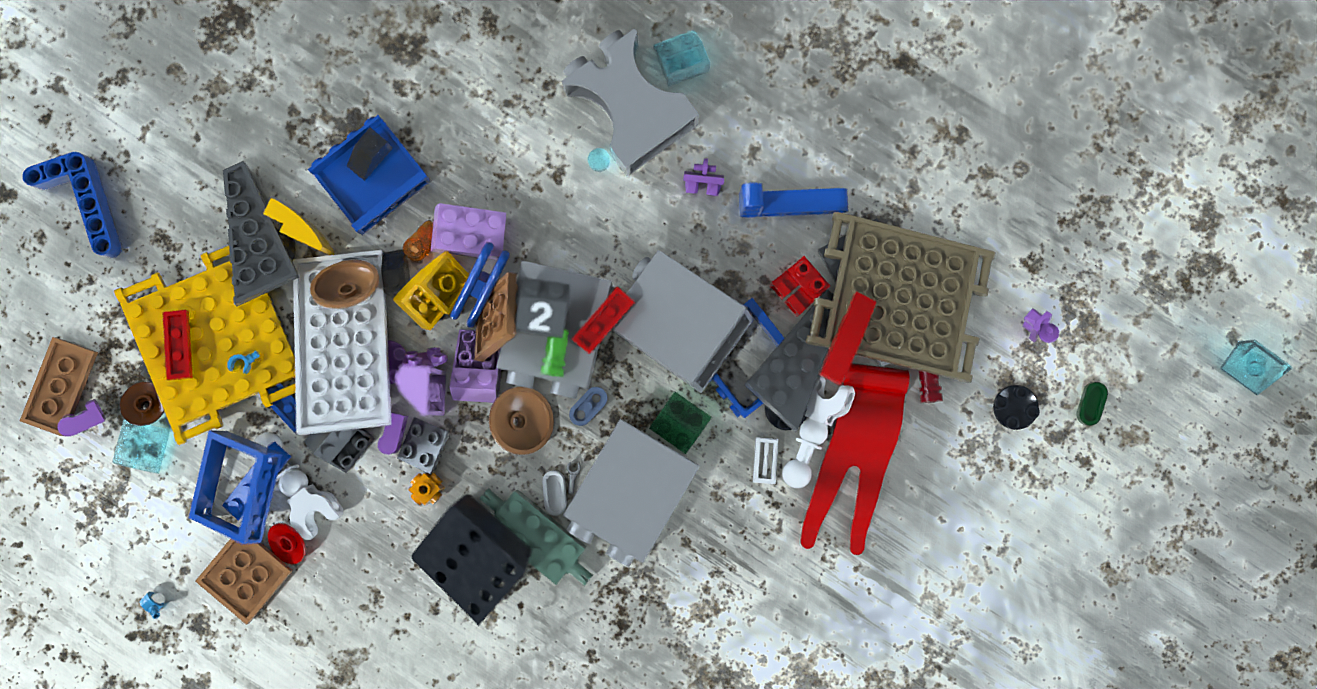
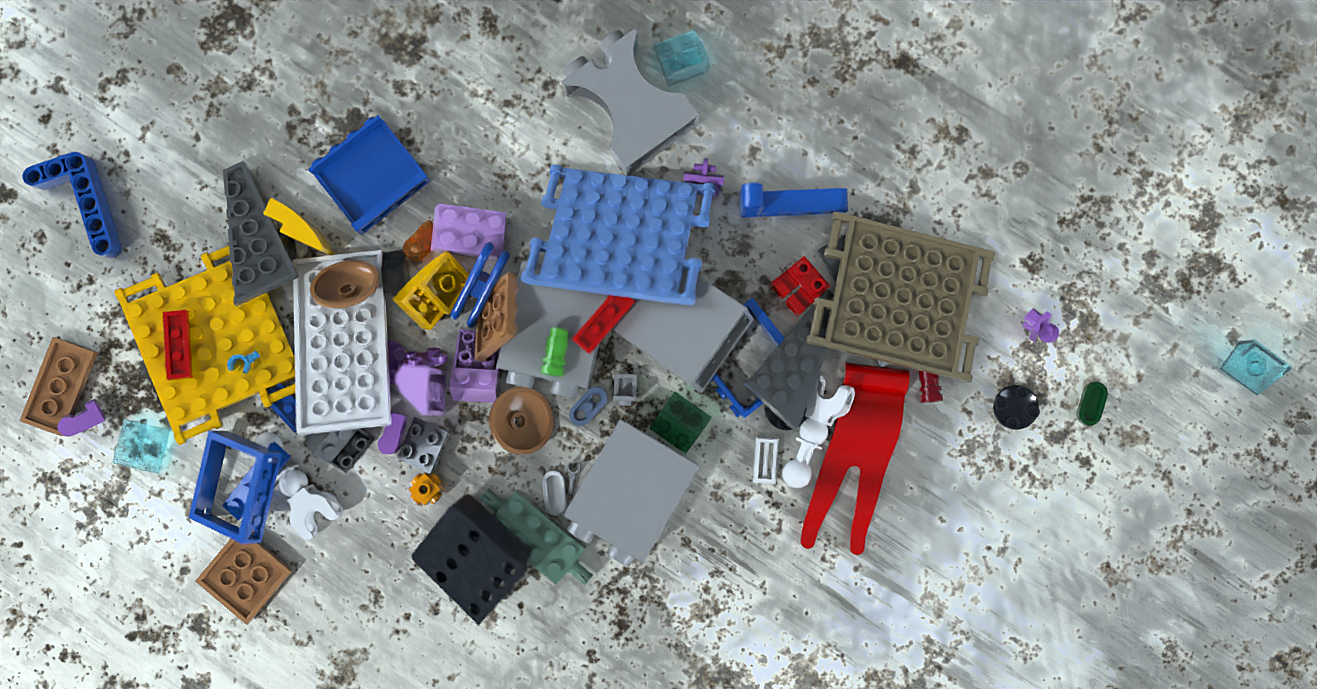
(134, 400): reddish brown dish -> none
(150, 605): dark azure piece -> none
(286, 543): red dish -> none
(368, 153): clear smoke slope -> none
(543, 307): dark grey slope -> none
(598, 160): clear light blue tile -> none
(620, 235): none -> medium blue plate
(625, 388): none -> light grey bracket
(848, 338): red slope -> none

